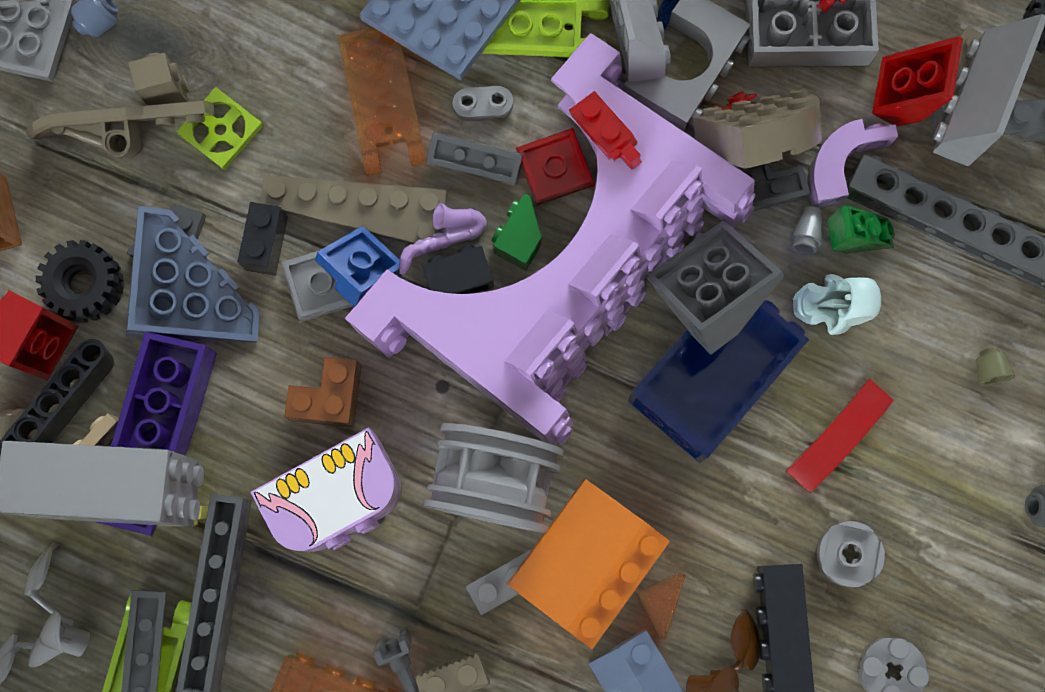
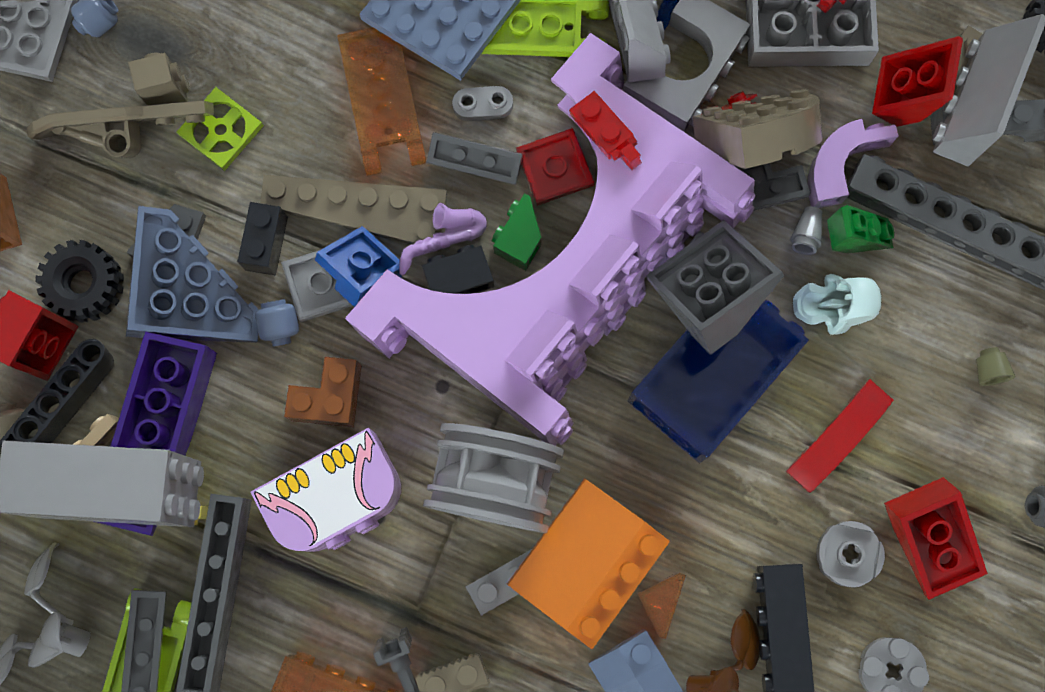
(277, 322): none -> sand blue head
(937, 537): none -> red slope

